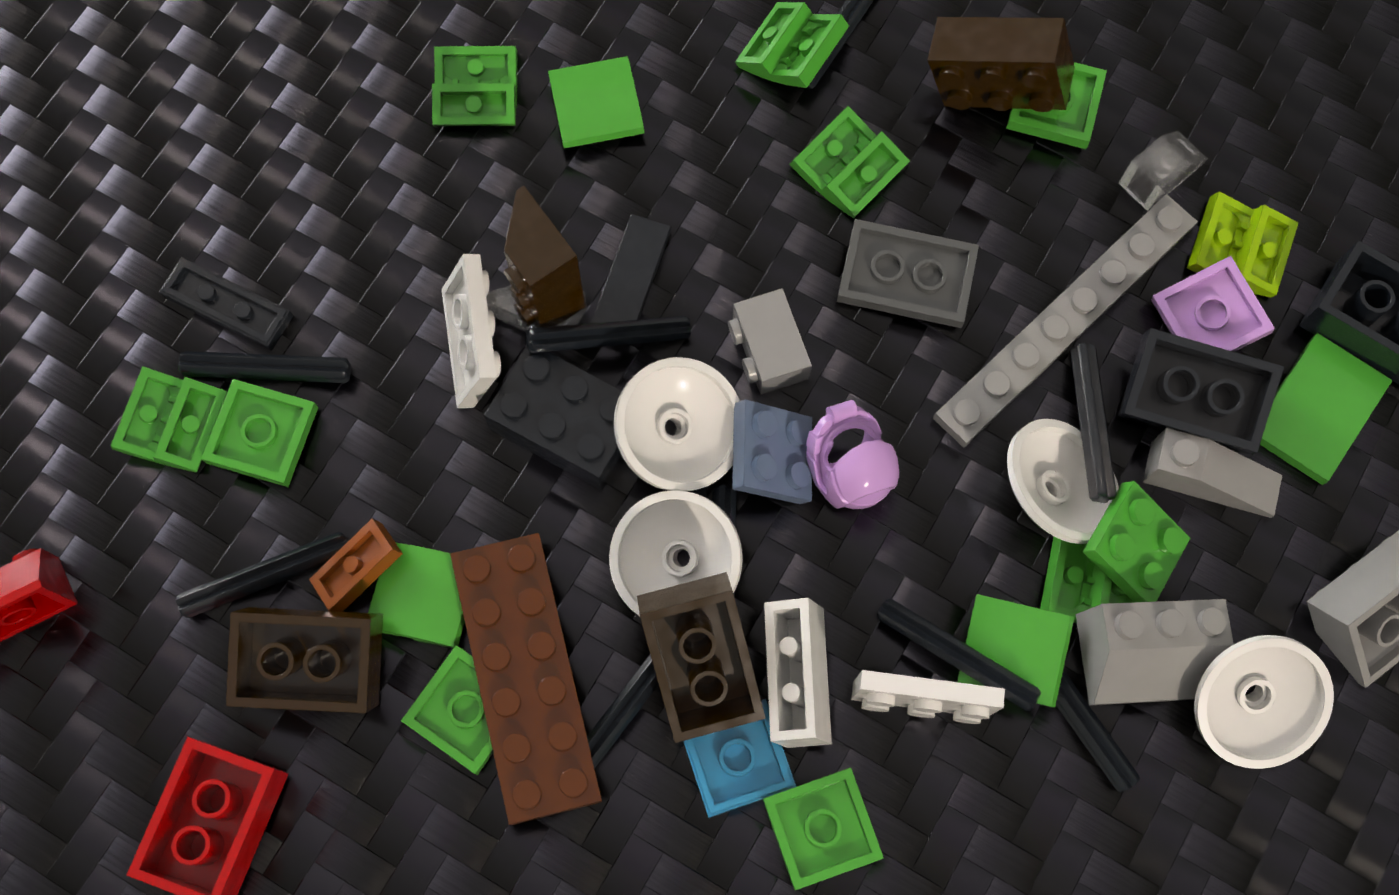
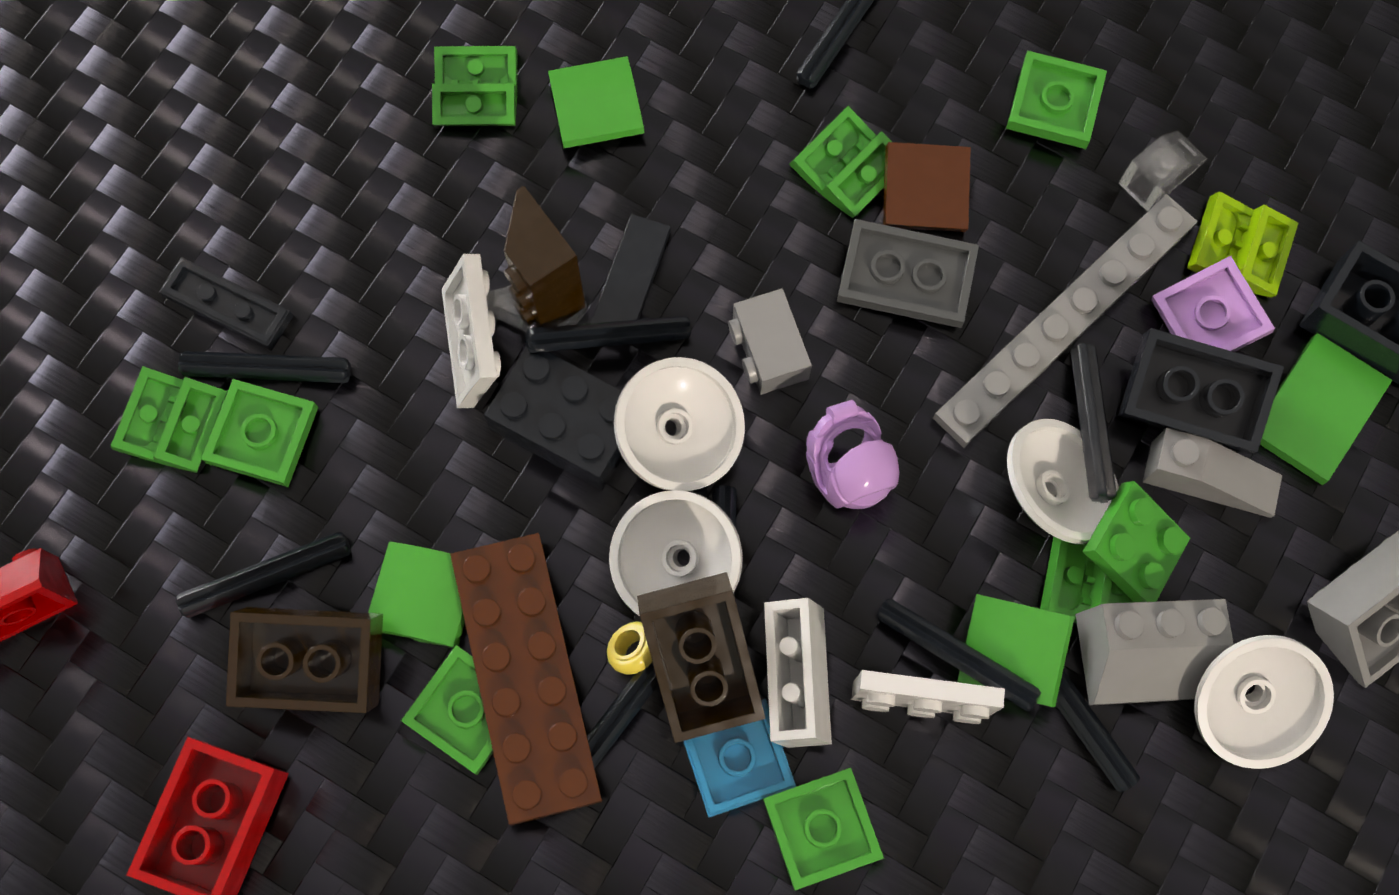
(355, 566): dark orange plate -> none
(619, 644): none -> light yellow piece
(771, 452): sand blue plate -> none
(792, 44): bright green slope -> none
(926, 187): none -> reddish brown tile
(1002, 63): dark brown brick -> none

